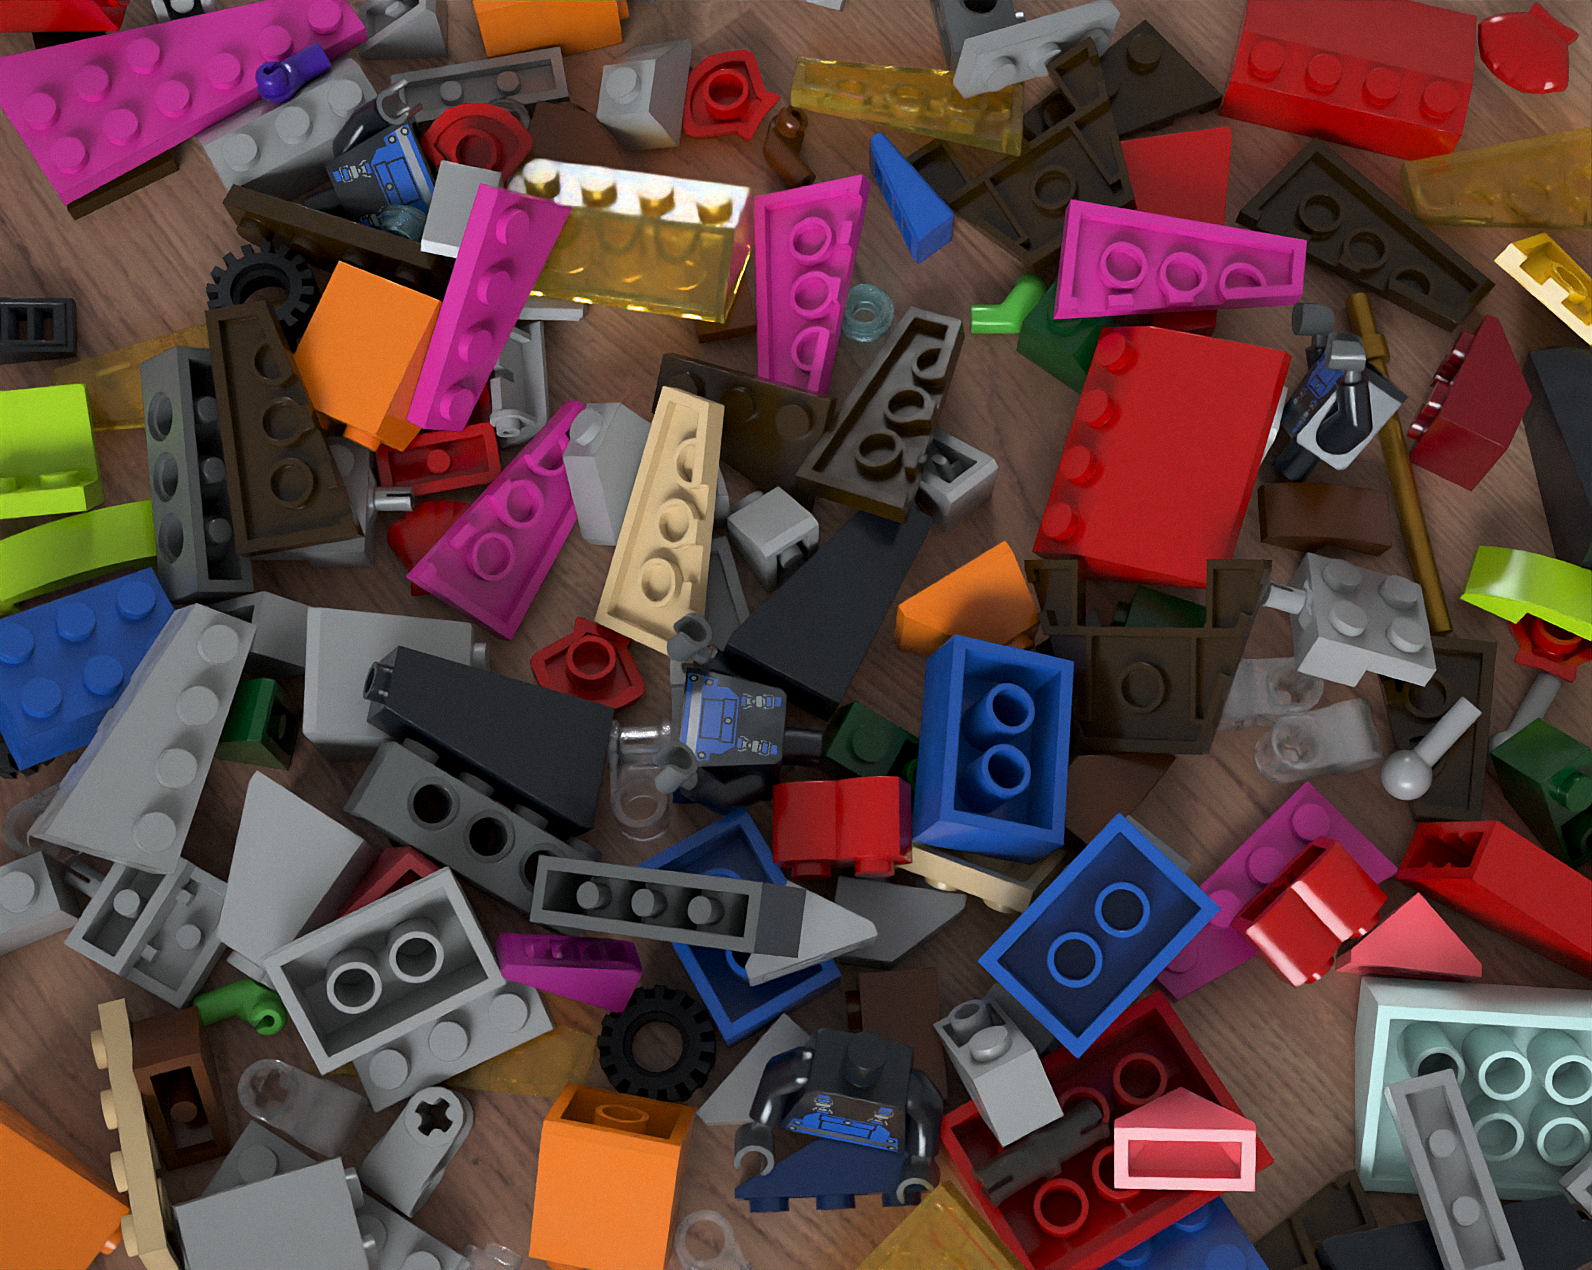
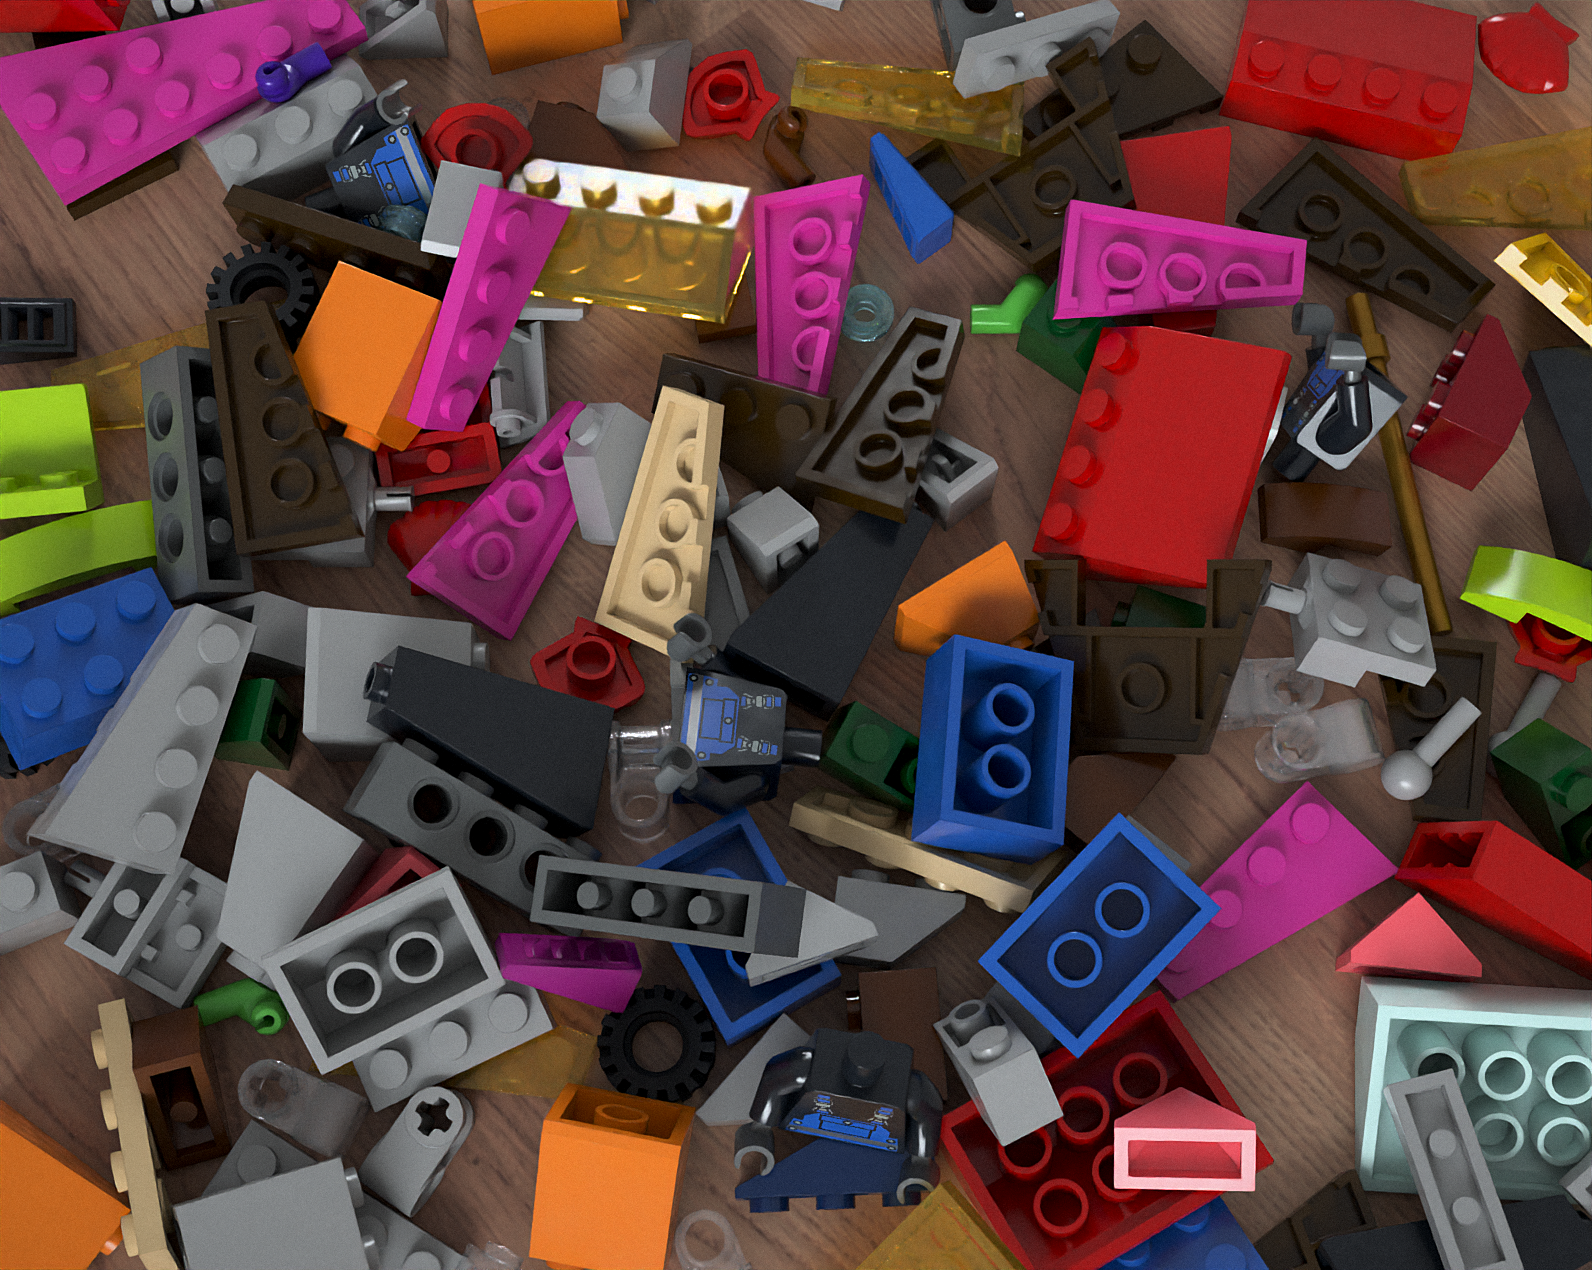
(518, 76): light grey plate -> none
(842, 826): red brick -> none
(1040, 1152): clear smoke pin -> none
(1310, 912): red brick -> none

